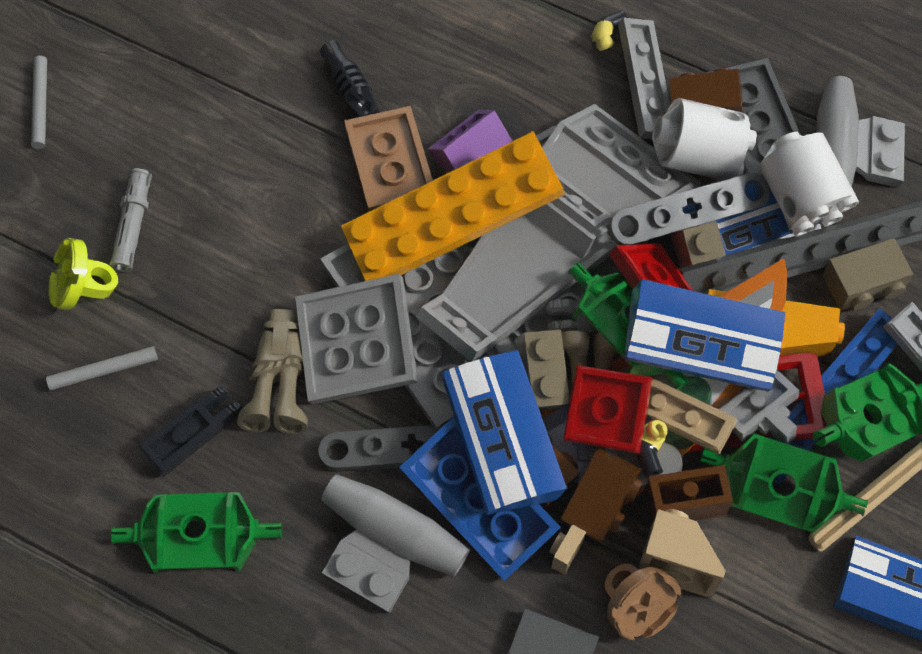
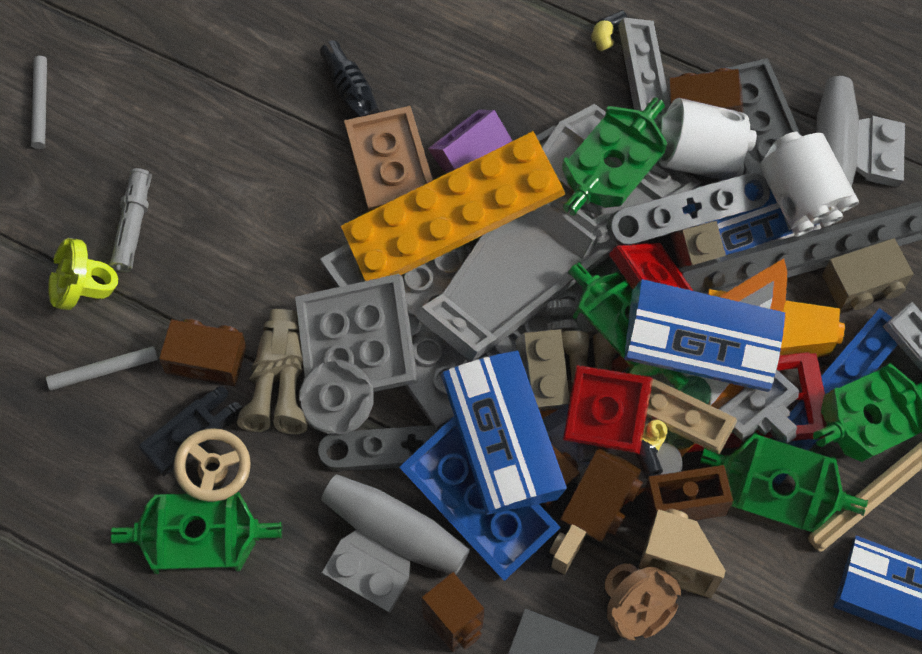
(203, 352): none -> reddish brown brick
(212, 478): none -> tan piece
(336, 397): none -> light grey tile
(453, 613): none -> reddish brown brick
(620, 134): none -> green plate

